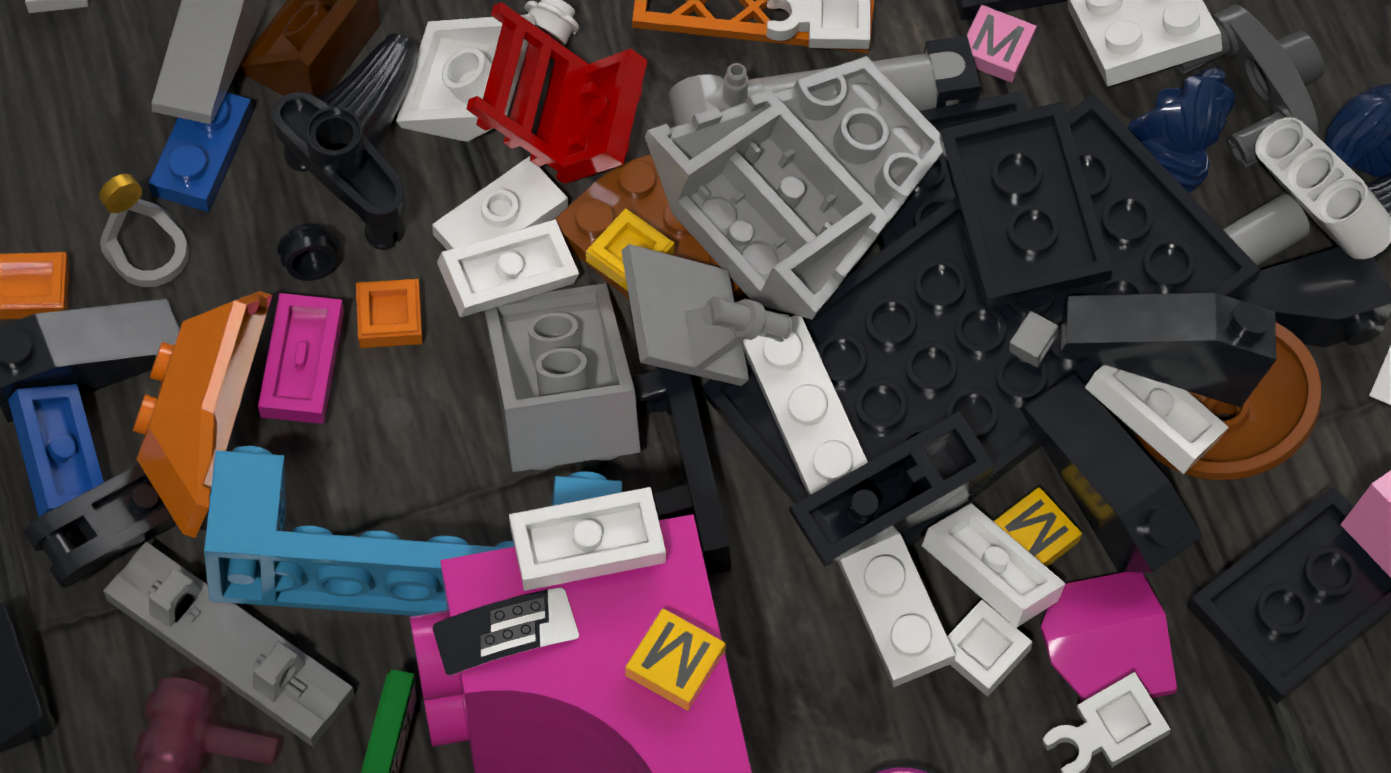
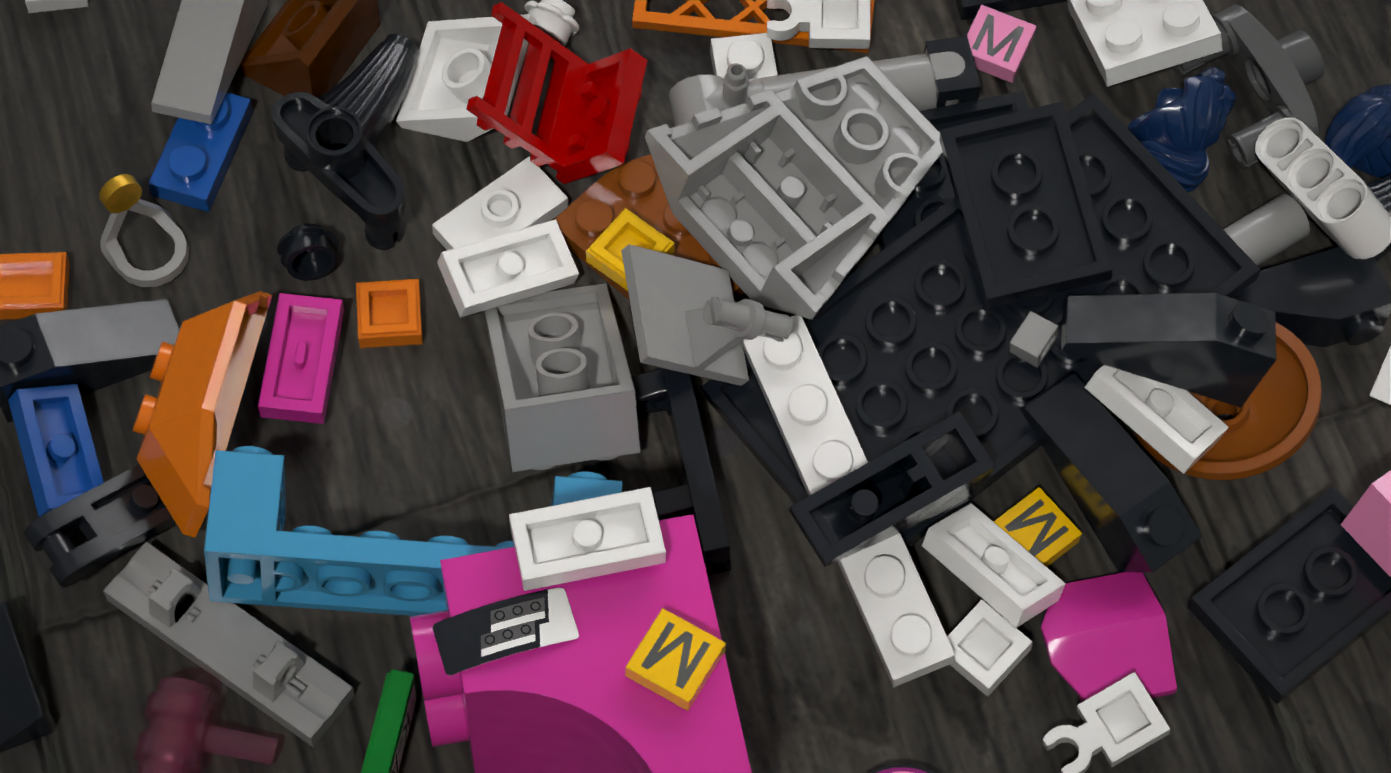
(751, 51): none -> white plate

